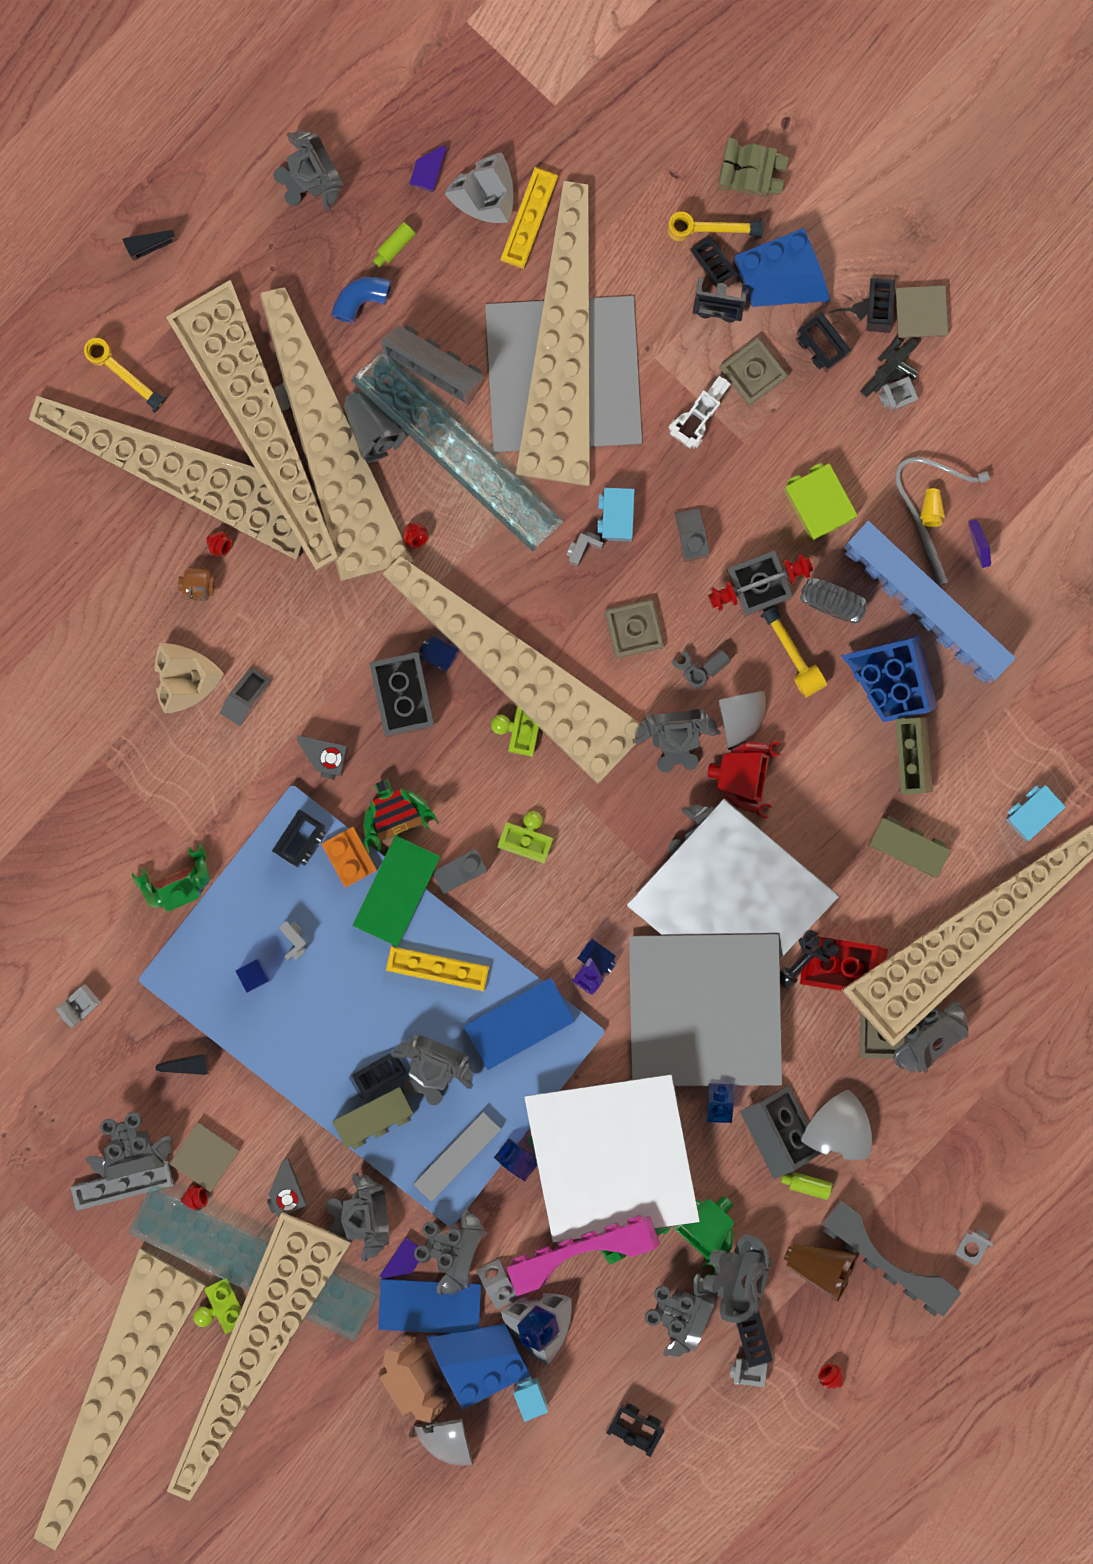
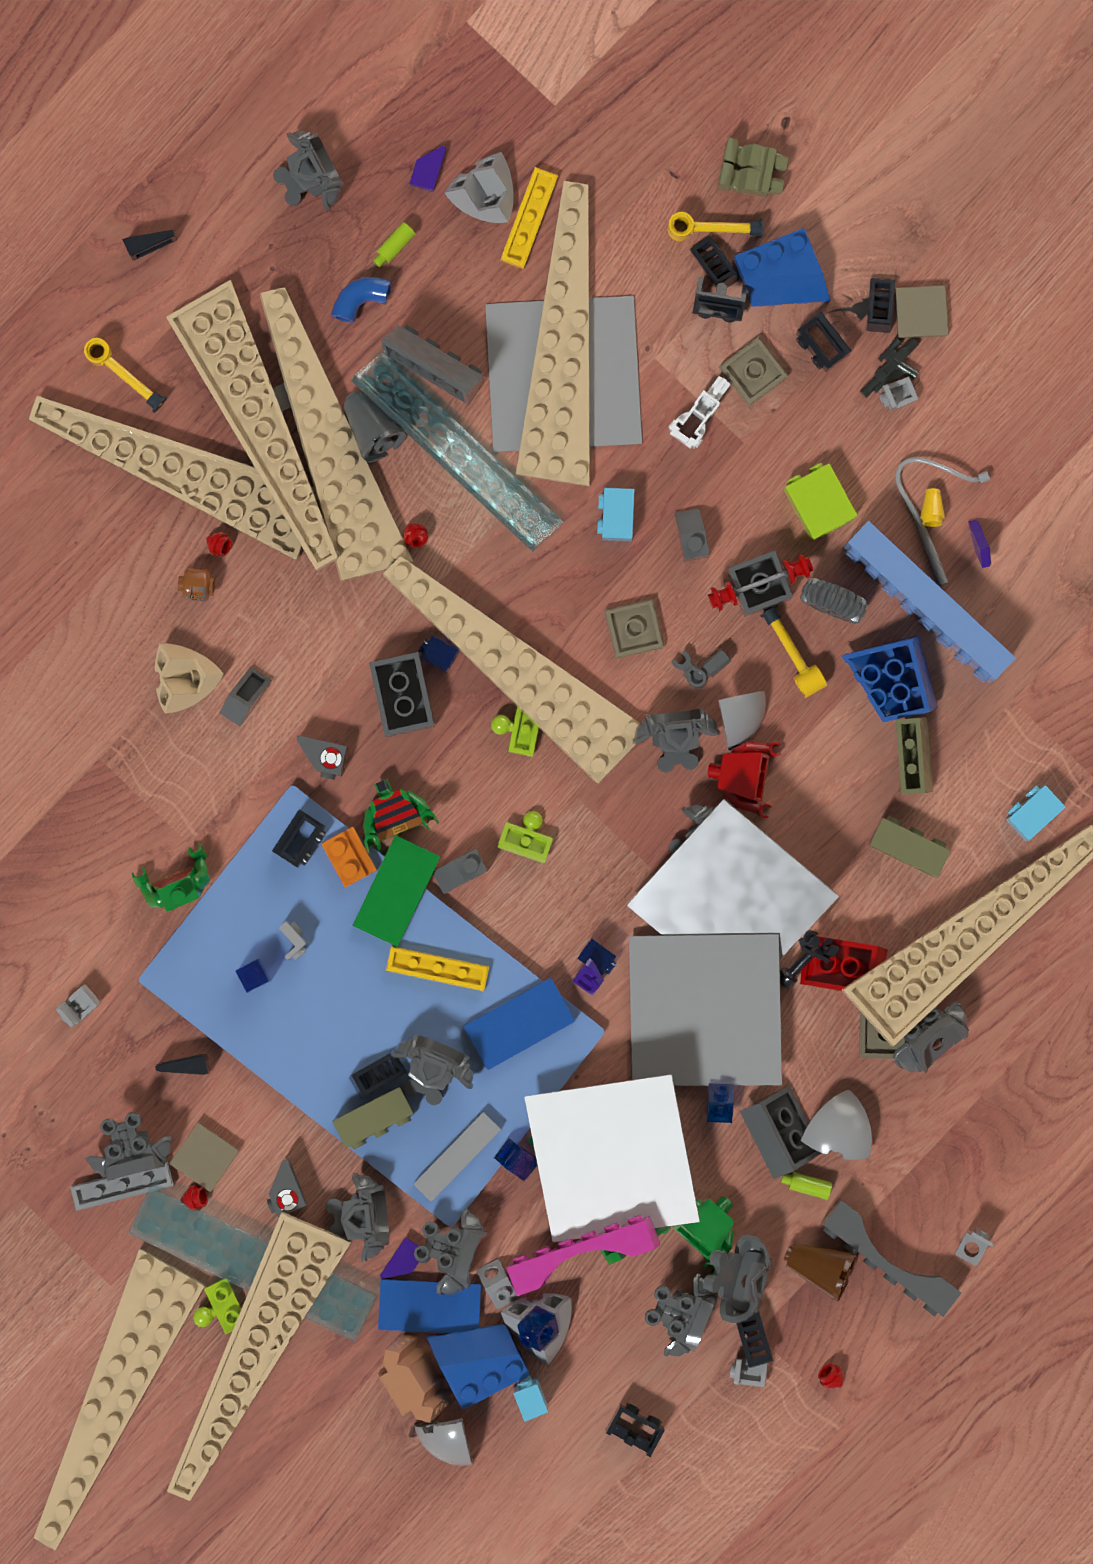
(577, 549): light grey bracket -> none

